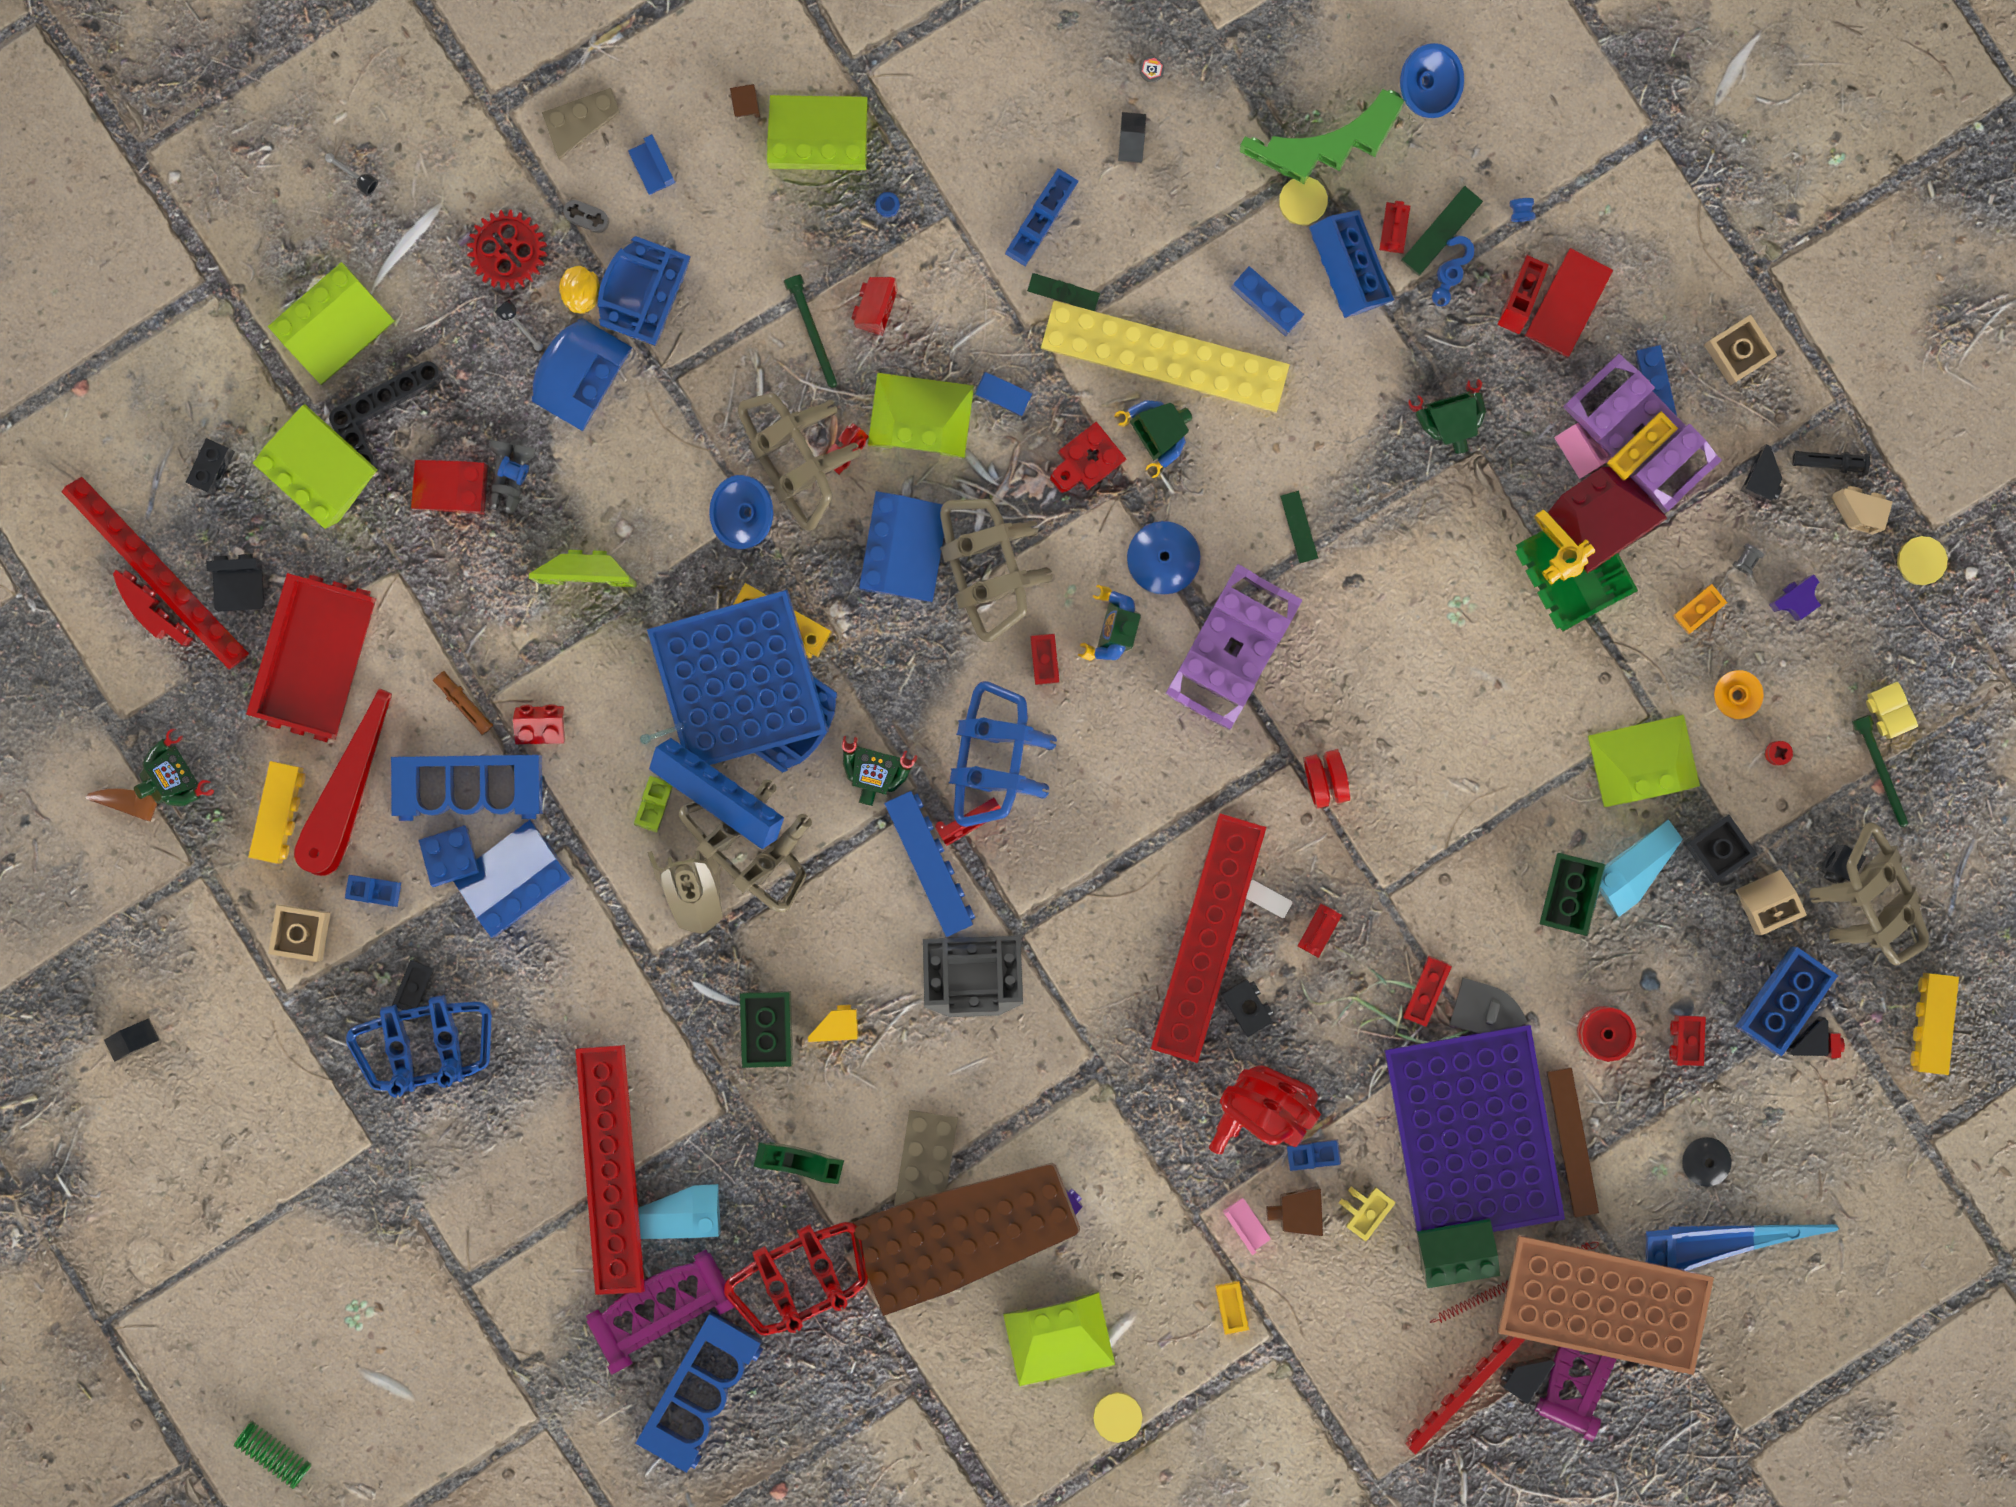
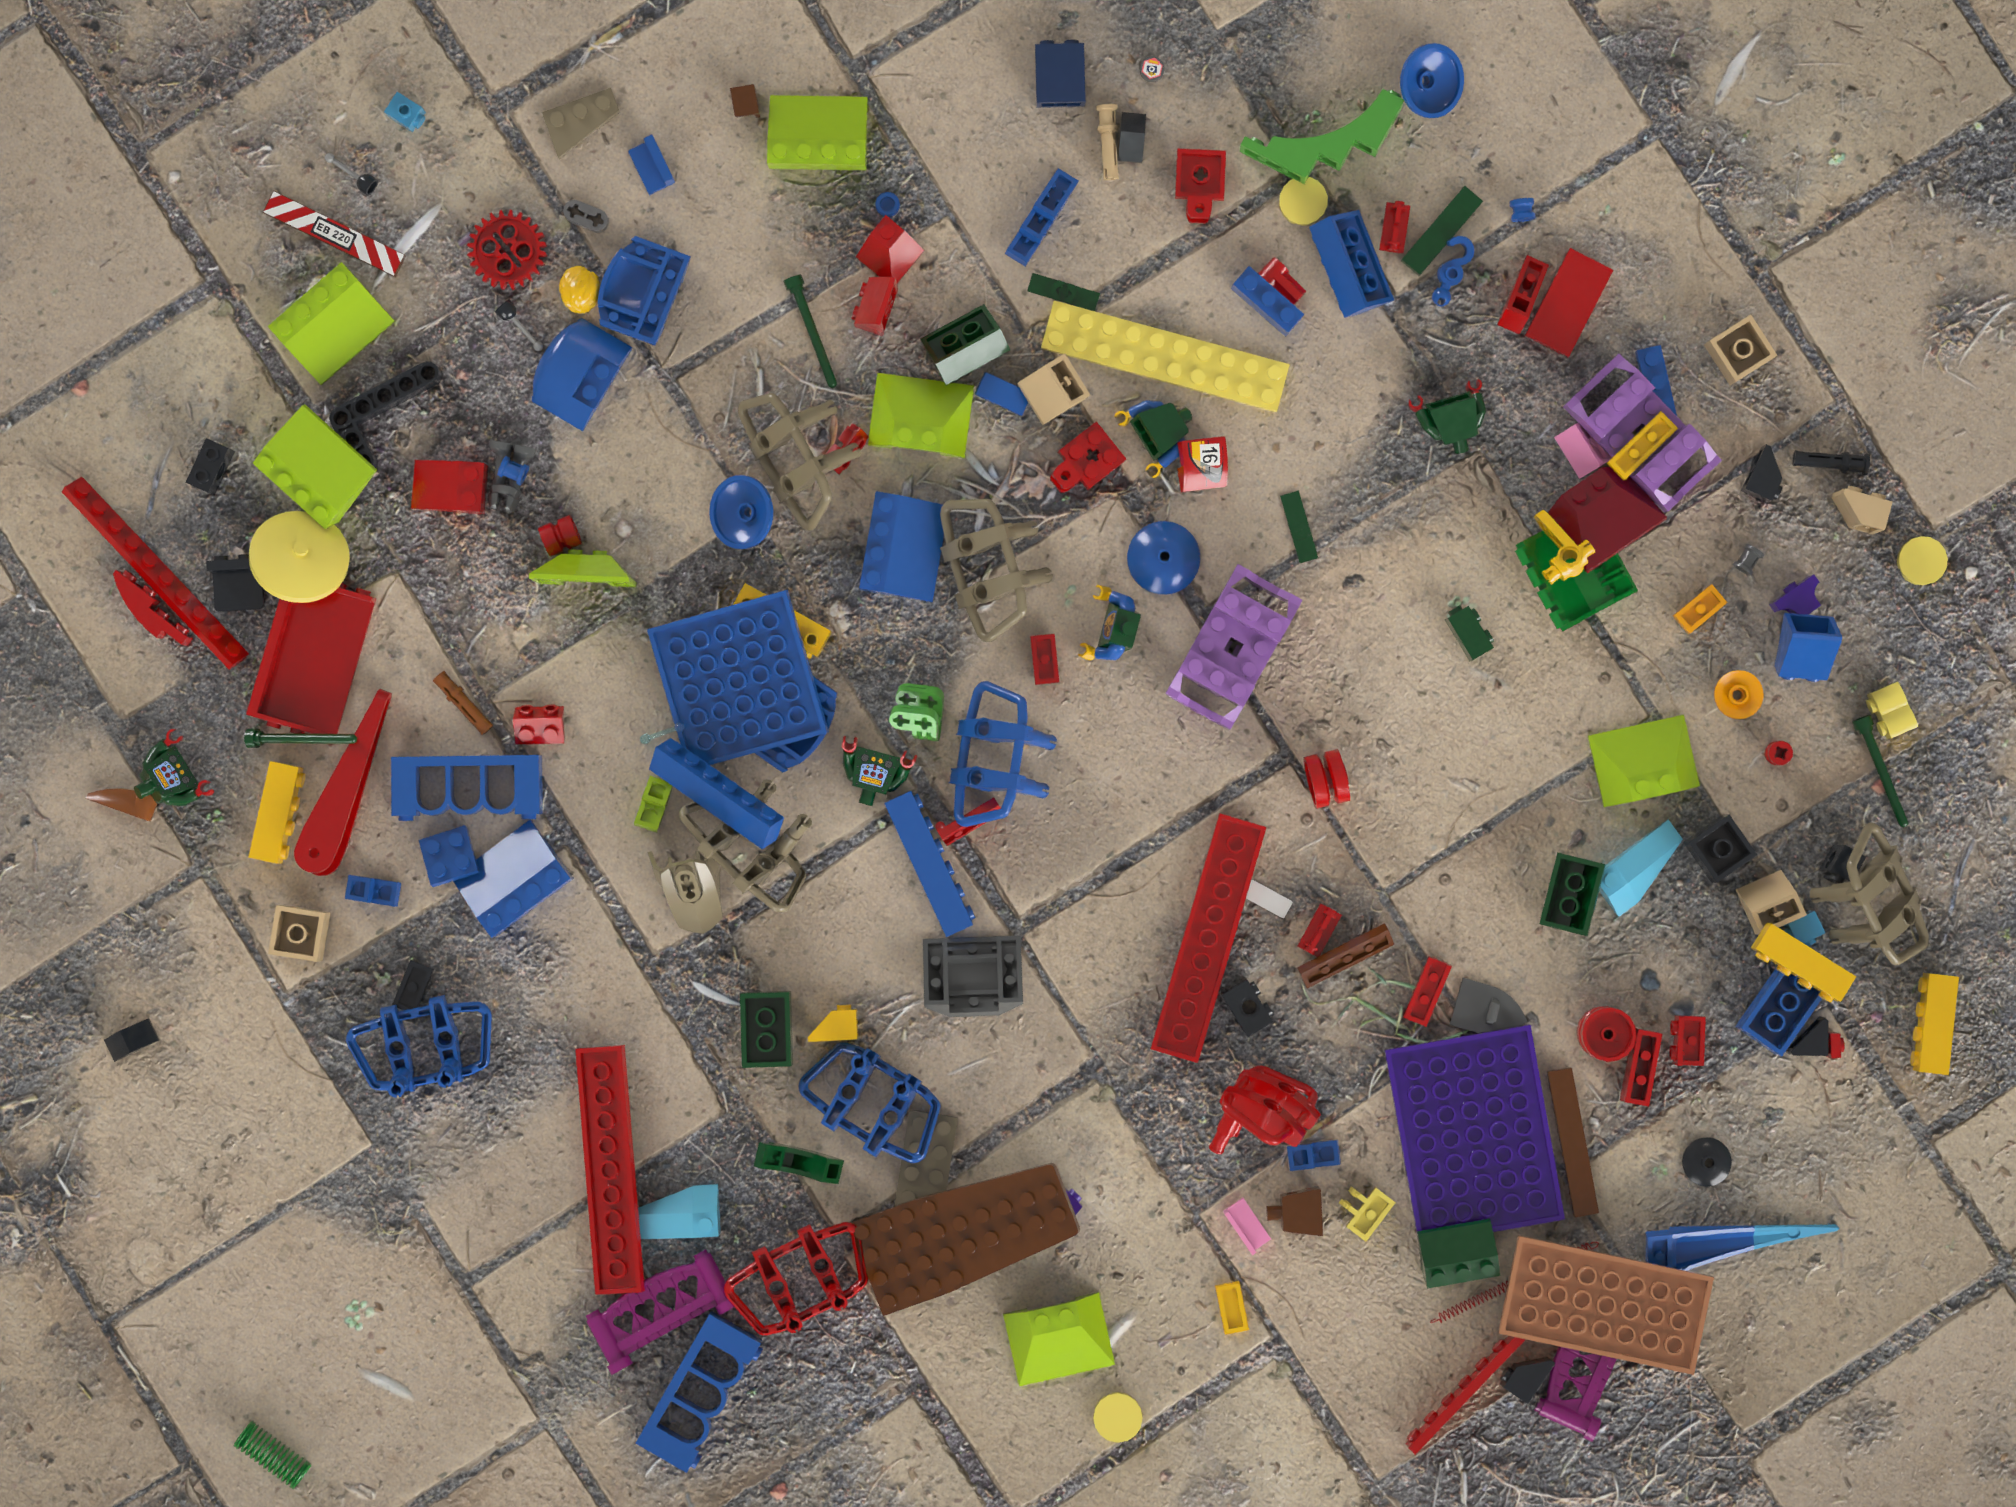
(255, 738): none -> dark green piece
(298, 557): none -> light yellow dish
(334, 234): none -> tile
(405, 112): none -> dark azure brick
(559, 535): none -> red wheel
(889, 250): none -> red slope
(904, 1094): none -> blue piece
(918, 712): none -> bright green piece
(965, 344): none -> dark green slope
(1053, 389): none -> tan slope
(1060, 74): none -> dark blue brick
(1108, 130): none -> tan pin
(1200, 193): none -> red plate
(1203, 464): none -> red slope
(1277, 275): none -> red piece
(1345, 955): none -> reddish brown plate
(1468, 632): none -> dark green brick
(1641, 1068): none -> red brick
(1803, 962): none -> yellow brick
(1805, 928): none -> dark azure brick
(1807, 647): none -> blue slope

